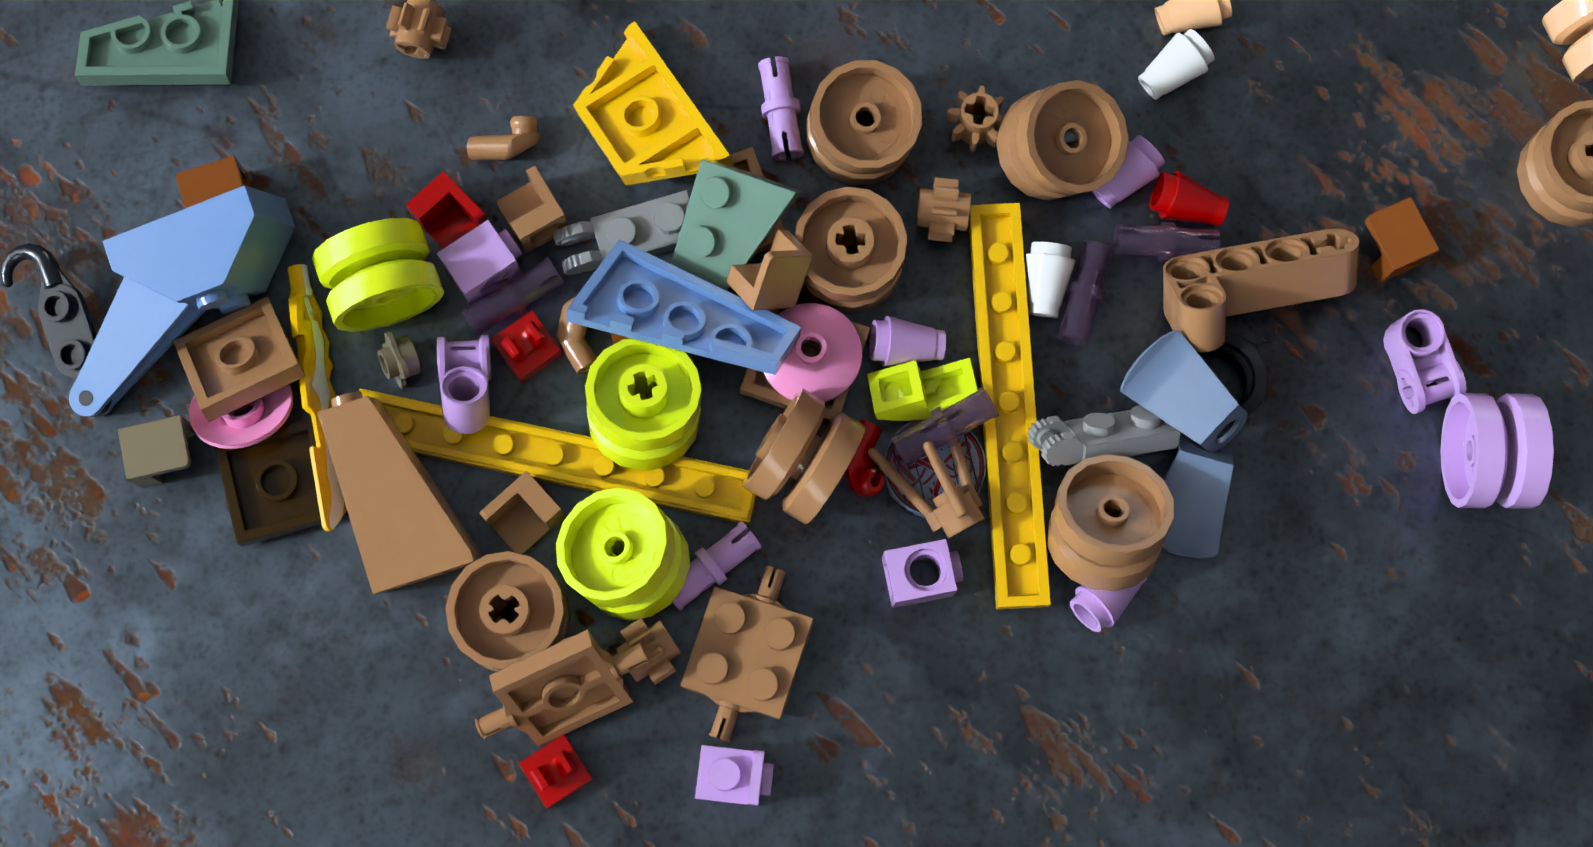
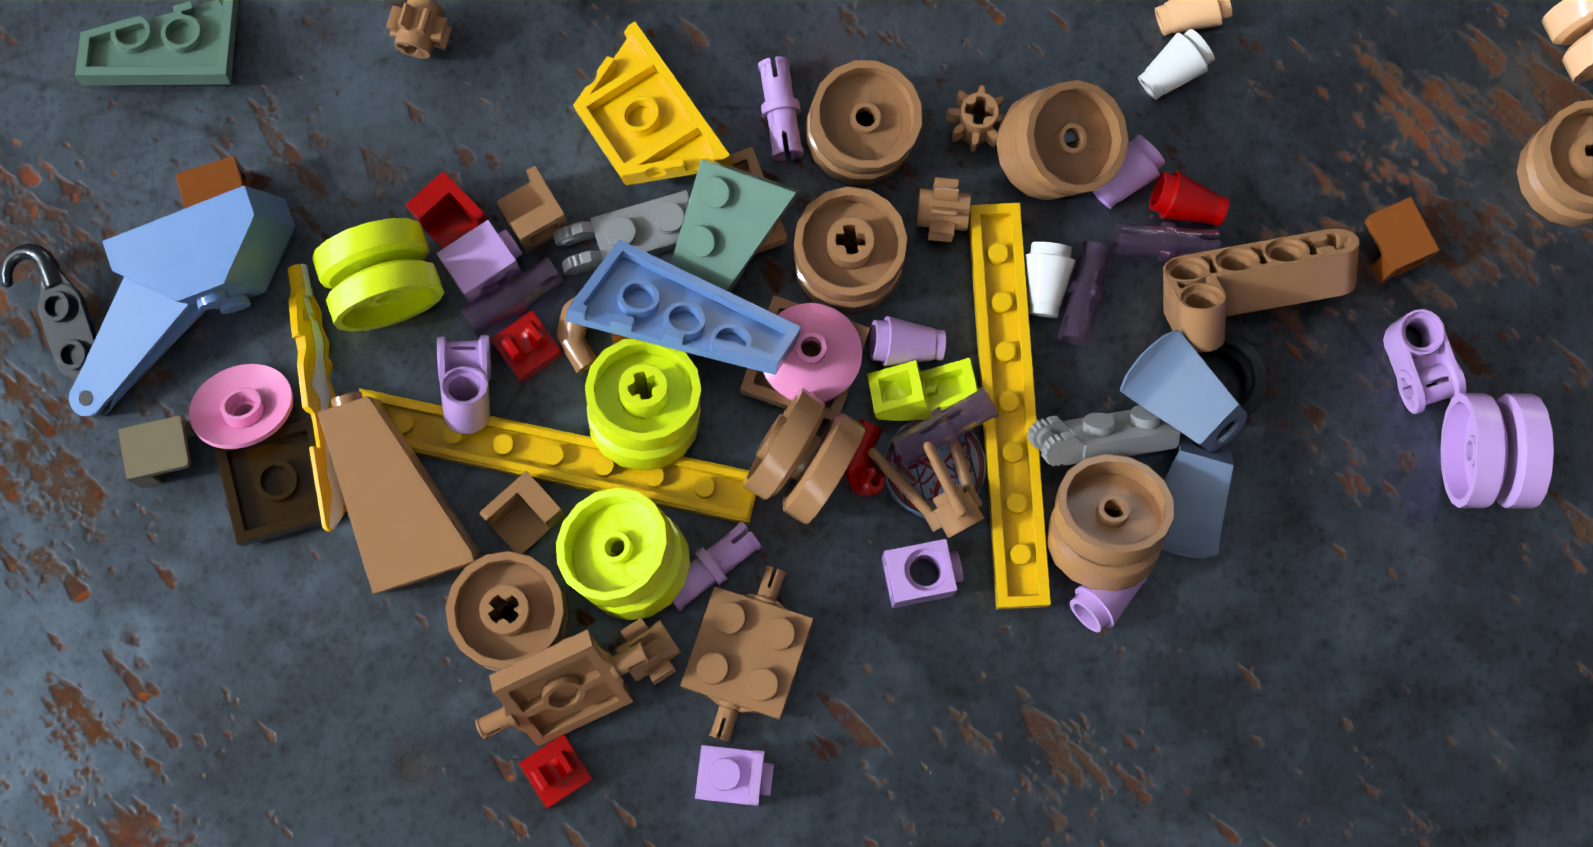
(238, 359): medium nougat plate -> none
(398, 359): dark tan plate -> none
(505, 146): medium nougat arm -> none
(775, 280): medium nougat panel -> none

